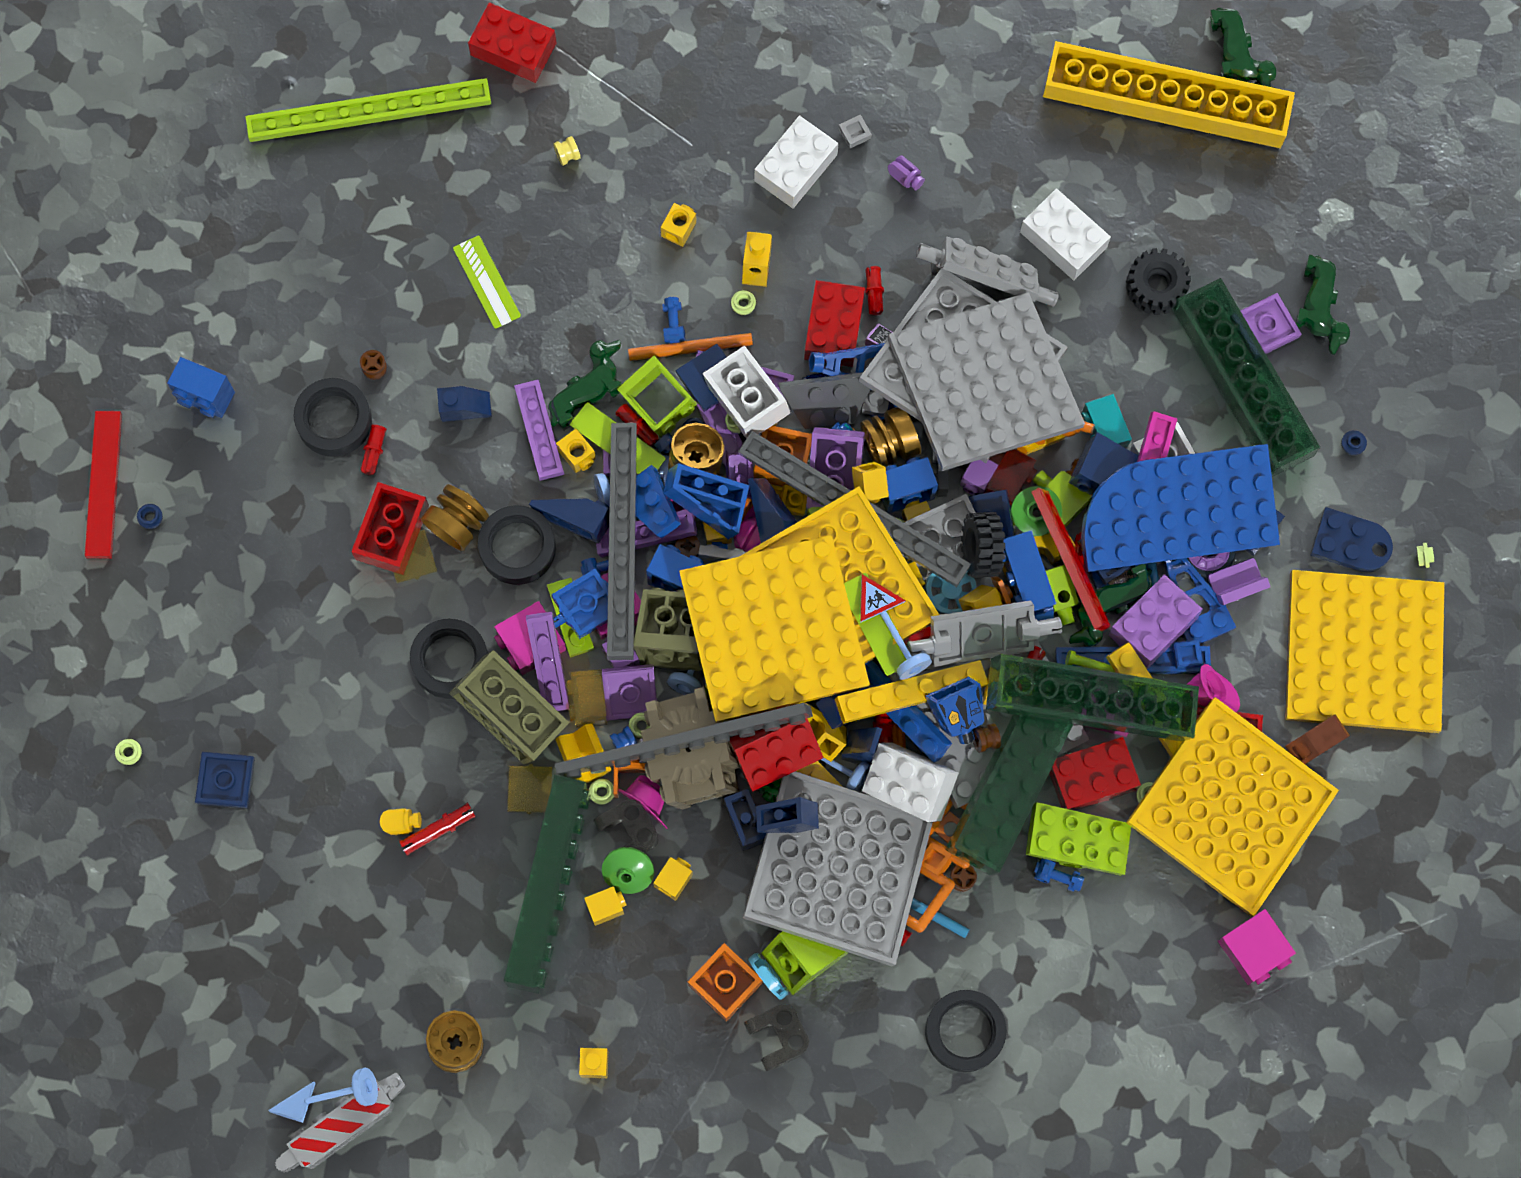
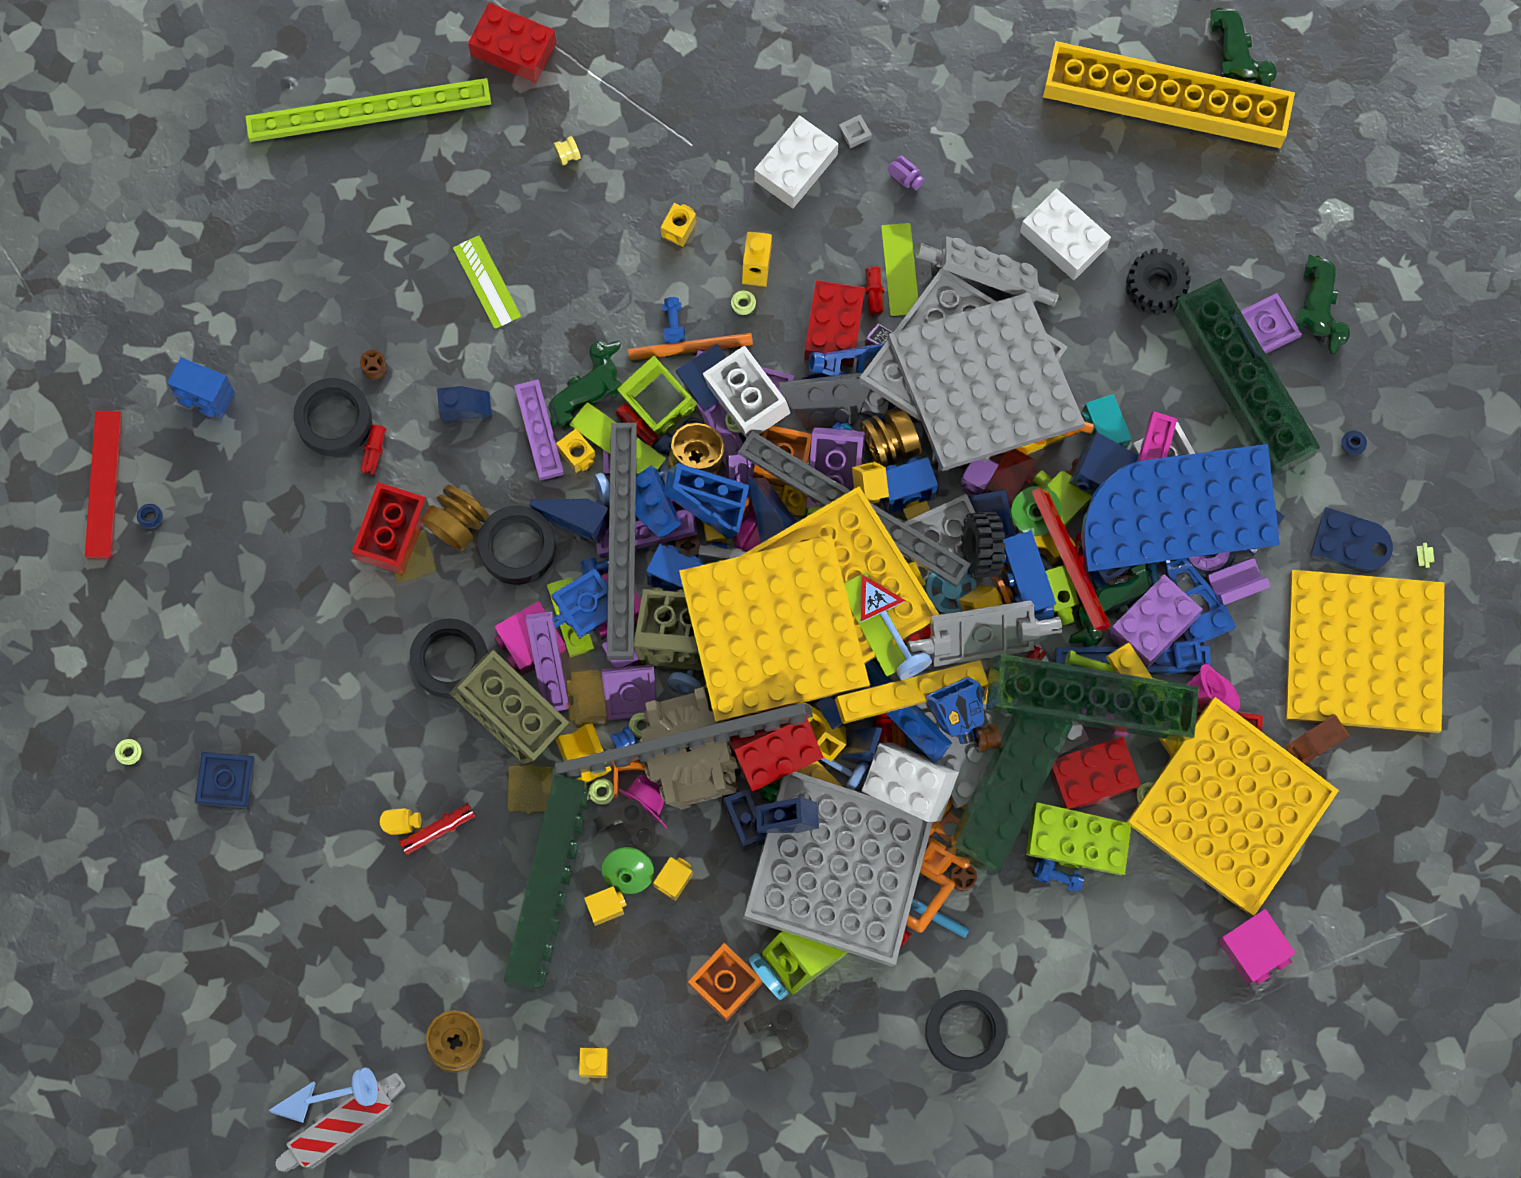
(899, 268): none -> lime sticker

